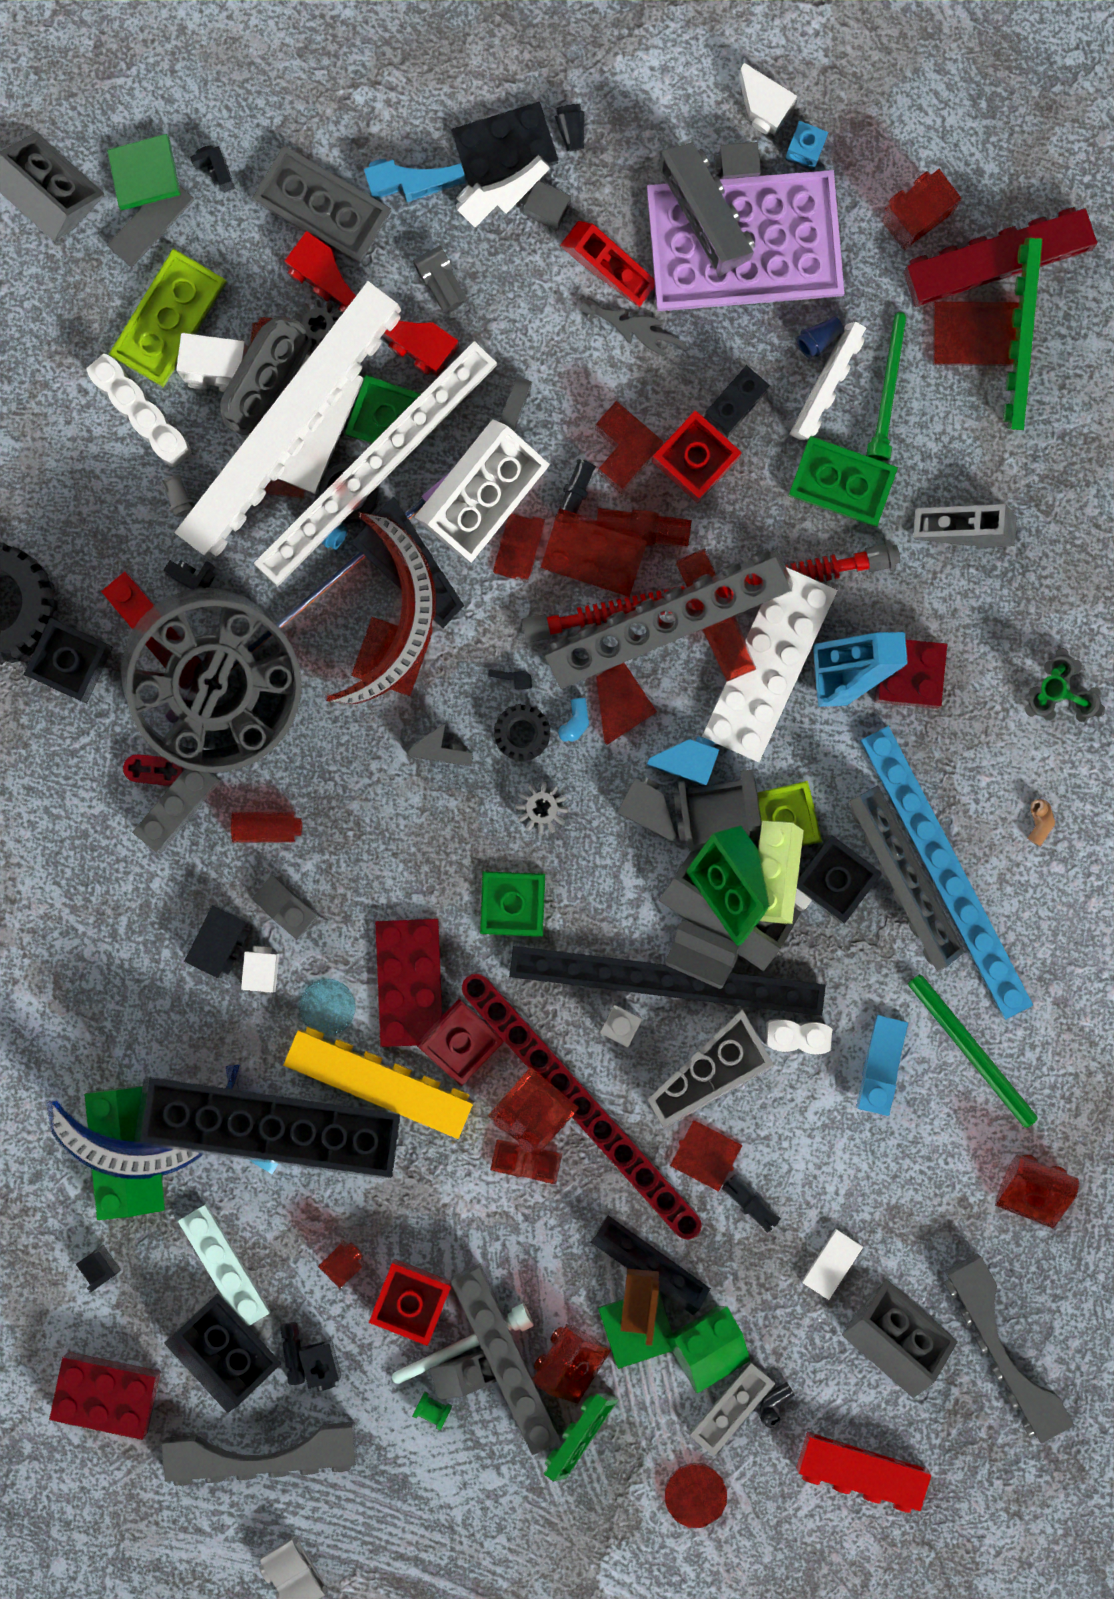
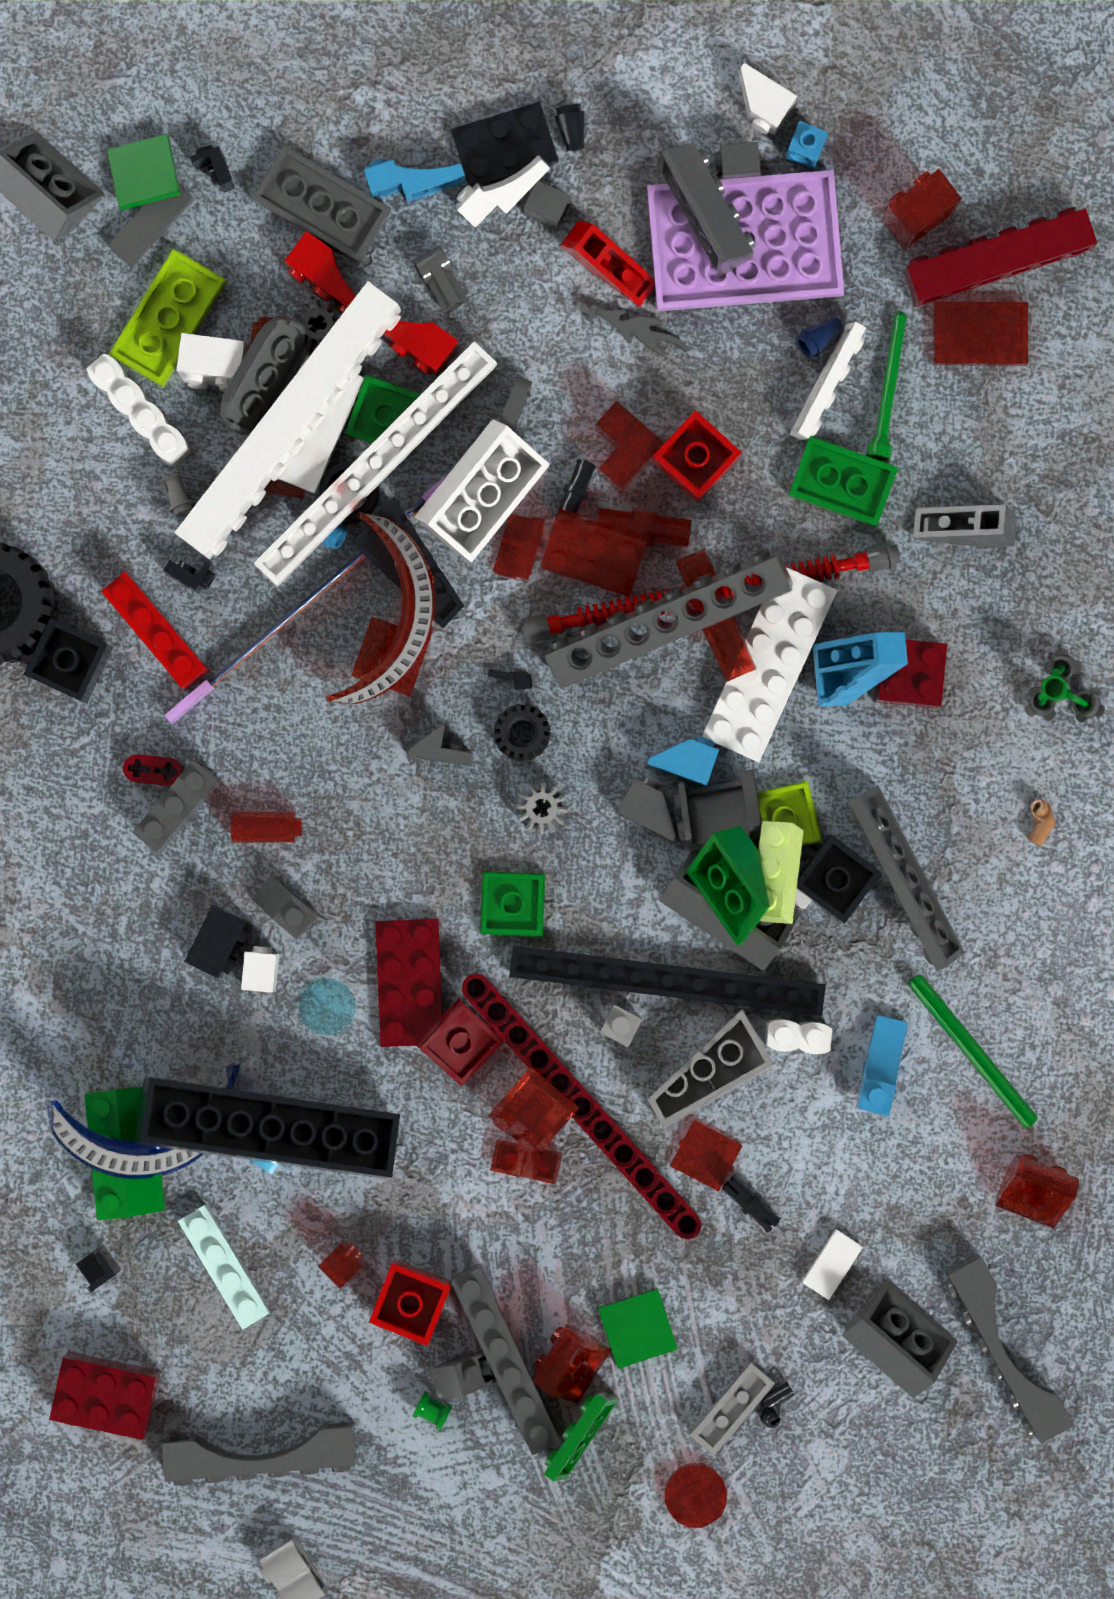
(198, 710): dark grey wheel -> none
(222, 1353): black slope -> none
(291, 1350): black axle -> none
(326, 1353): black brick -> none
(379, 1083): yellow brick -> none
(517, 1319): light aqua piece -> none
(577, 724): dark azure arm -> none
(621, 702): clear red wing -> none
(637, 1254): black plate -> none
(640, 1302): reddish brown panel -> none
(702, 954): dark grey panel -> none
(709, 1347): green slope -> none
(736, 401): black brick -> none
(863, 1471): red brick -> none
(946, 873): dark azure plate -> none
(1023, 321): green plate -> none

